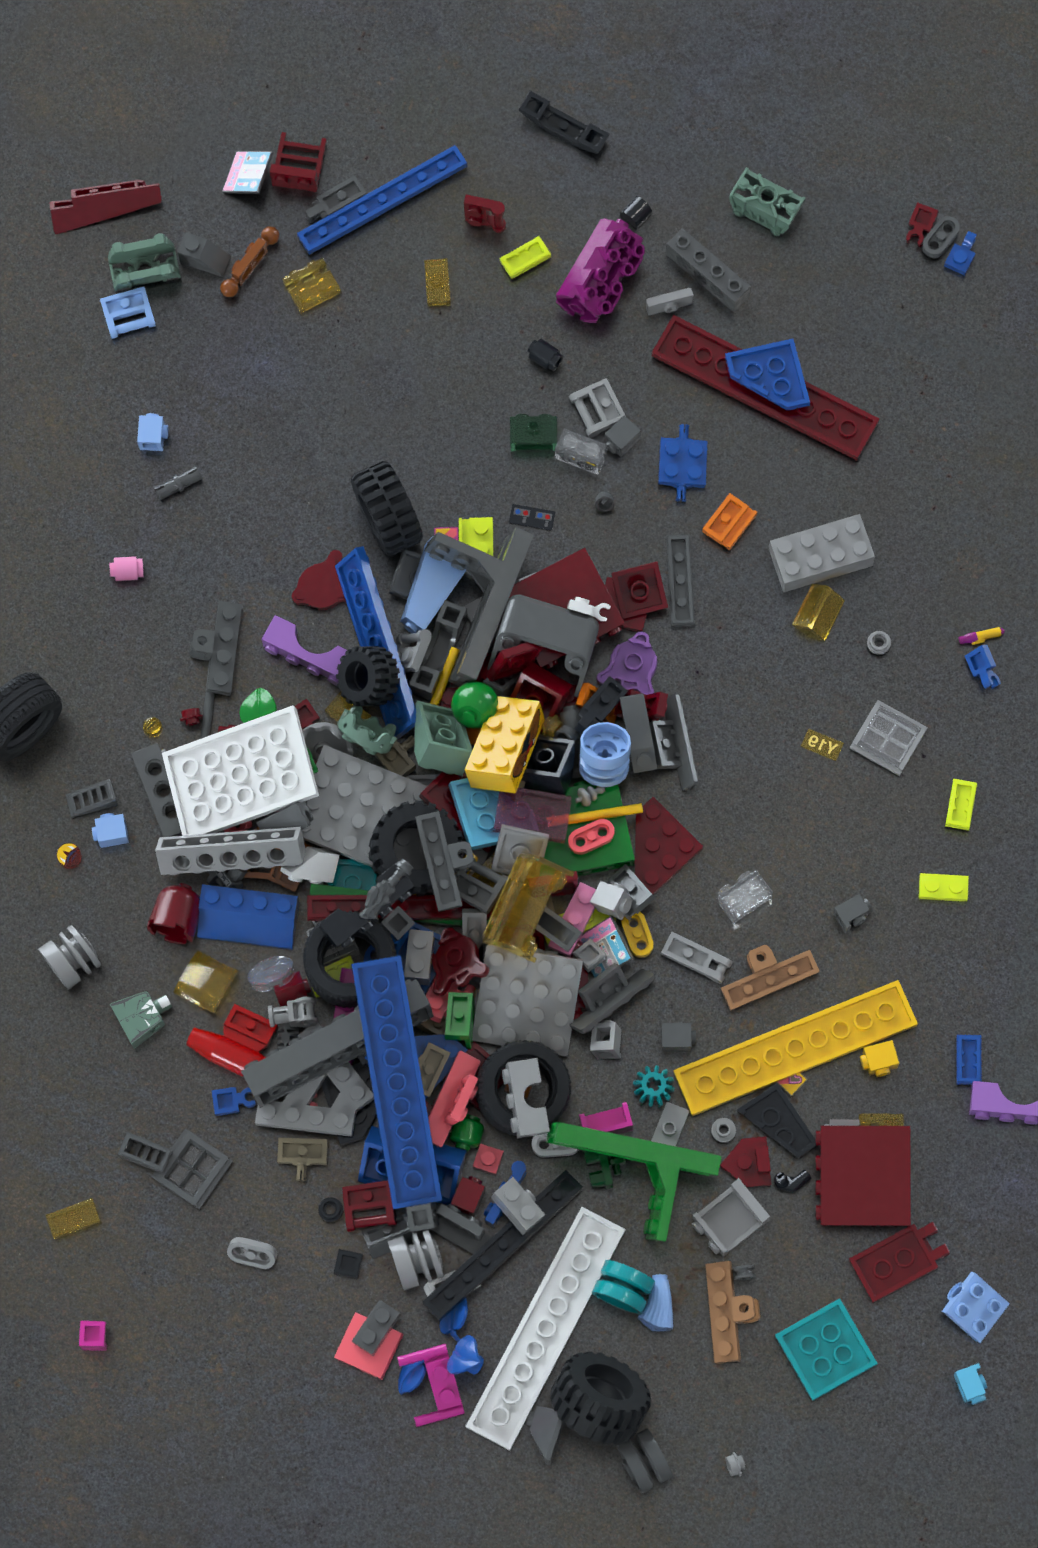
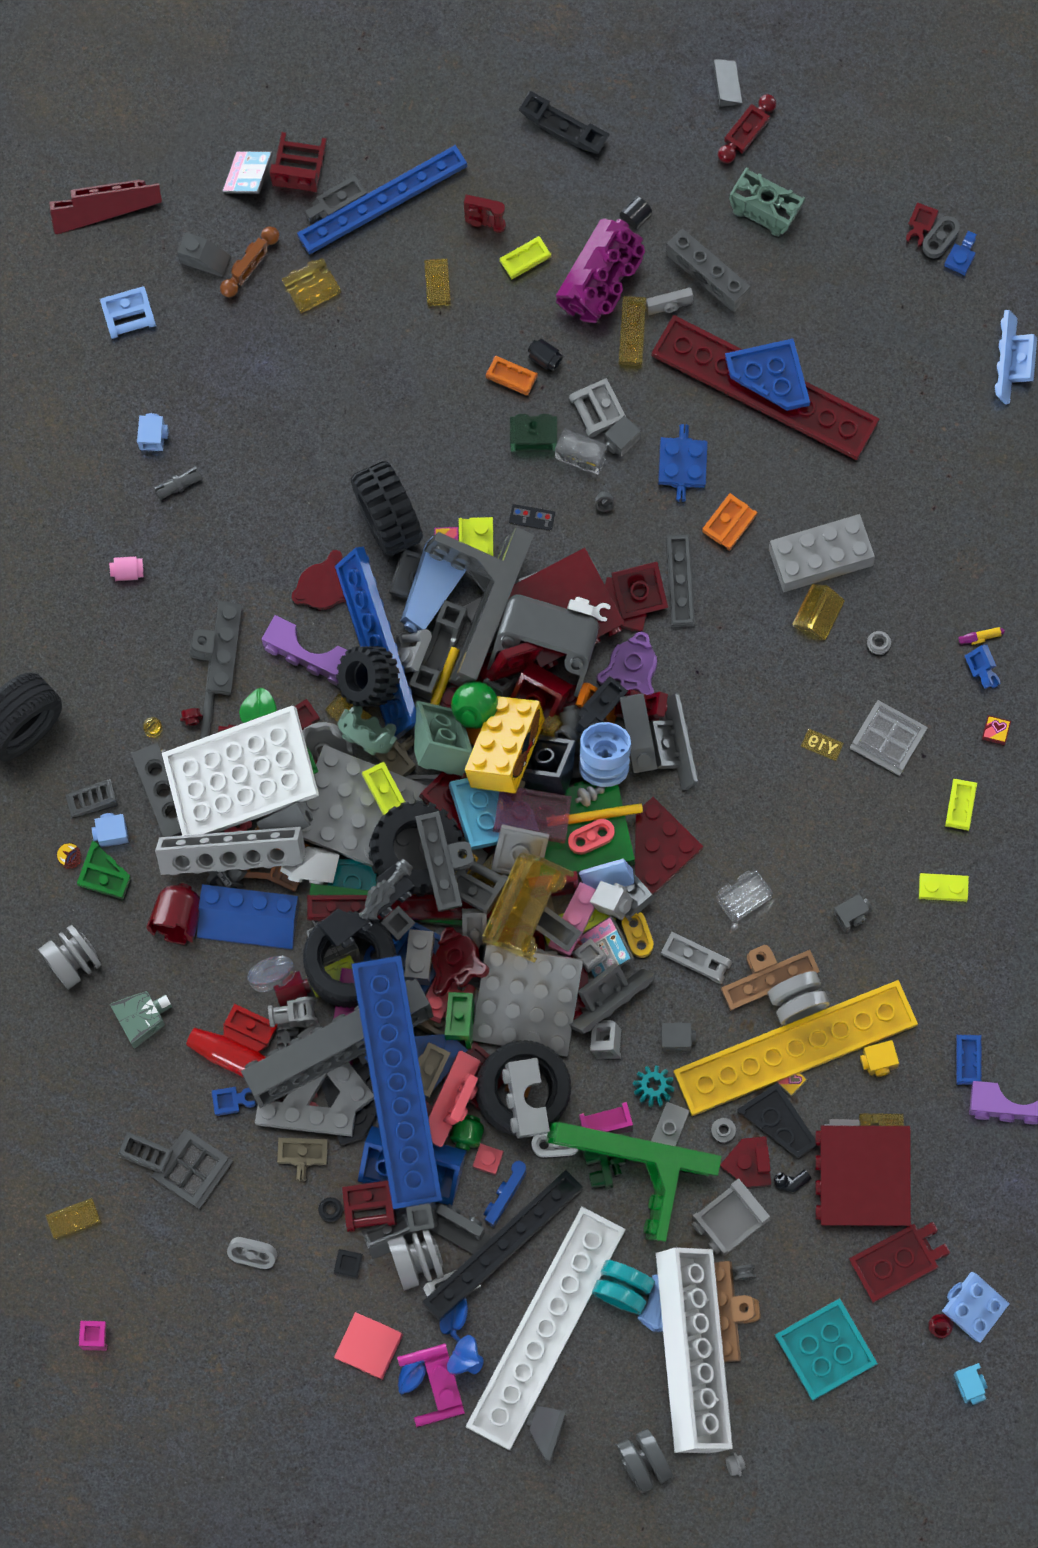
(103, 874): none -> green wing
(143, 253): sand green piece -> none
(205, 981): clear yellow slope -> none
(376, 1327): dark grey plate -> none
(383, 787): none -> neon yellow plate
(468, 1195): dark red brick -> none
(511, 375): none -> orange plate
(518, 1205): light grey brick -> none
(600, 1398): black tyre -> none
(610, 873): none -> light blue slope
(632, 330): none -> clear yellow plate
(693, 1350): none -> white brick
(727, 82): none -> slope
(747, 128): none -> dark red plate
(798, 997): none -> light grey wheel
(940, 1325): none -> dark red plate
(996, 730): none -> tile
(1016, 357): none -> light blue bracket

